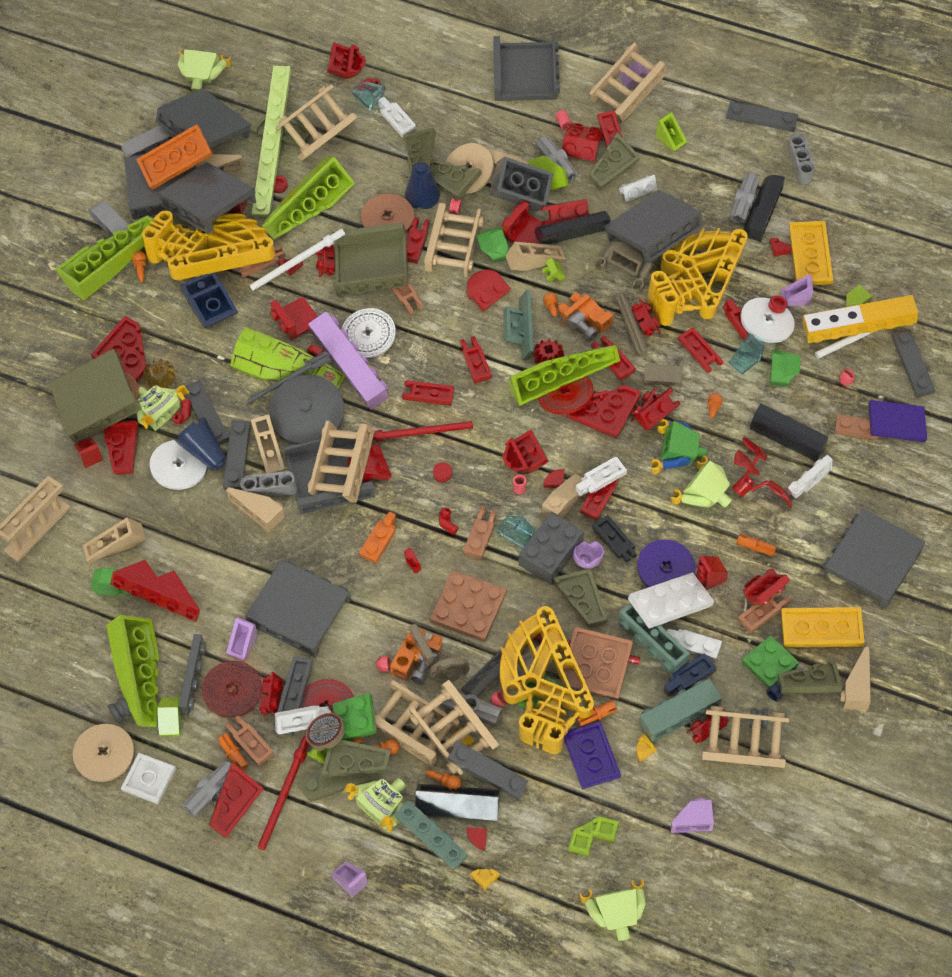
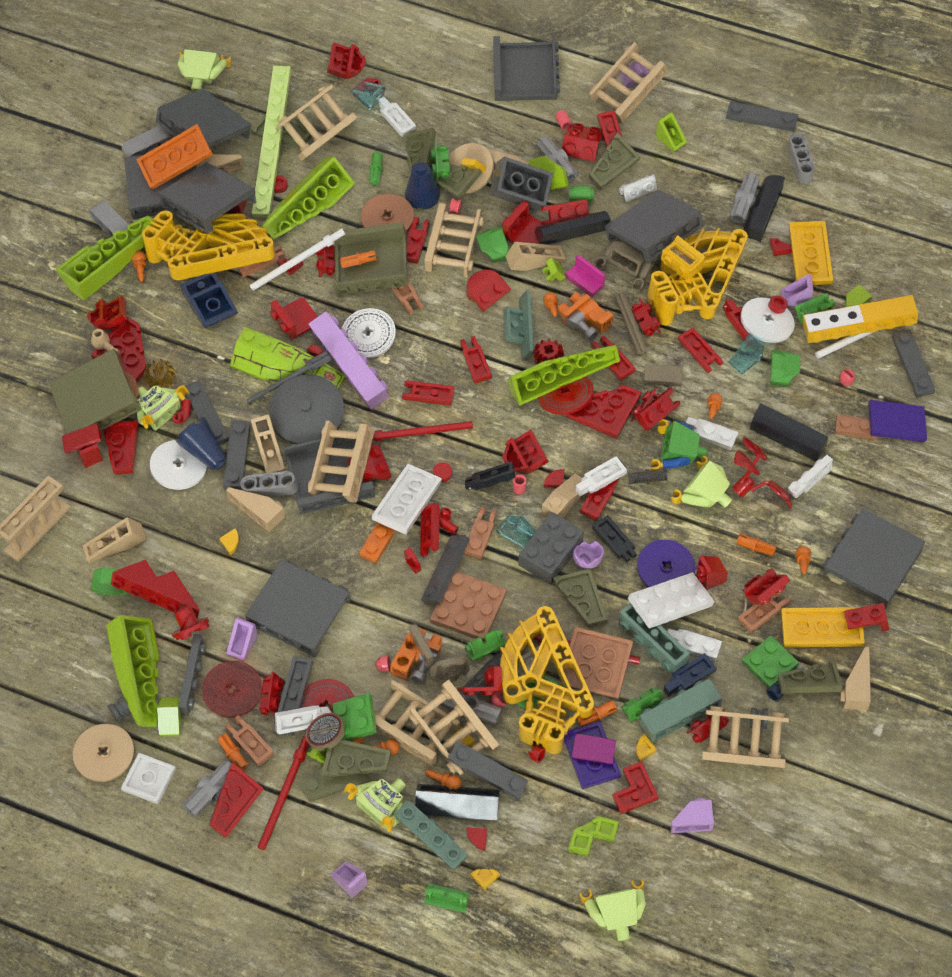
(81, 438): none -> red slope
(101, 340): none -> tan bar
(108, 314): none -> red slope
(188, 622): none -> red plate
(230, 541): none -> yellow tile
(358, 259): none -> orange axle
(376, 168): none -> bright green axle
(406, 499): none -> white plate
(429, 529): none -> red hinge
(440, 168): none -> bright green hinge
(445, 569): none -> dark grey plate
(446, 898): none -> bright green hinge
(473, 163): none -> yellow tile
(477, 649): none -> bright green hinge
(490, 476): none -> black hinge
(492, 677): none -> red bracket
(537, 753): none -> red hinge
(581, 192): none -> bright green brick
(586, 276): none -> dark pink panel
(594, 749): none -> magenta slope
(635, 707): none -> bright green hinge
(640, 791): none -> red plate
(647, 476): none -> clear smoke pin
(683, 258): none -> yellow window
(713, 433): none -> white hinge
(803, 558): none -> orange bar
(814, 305): none -> bright green hinge
(867, 616): none -> red bracket

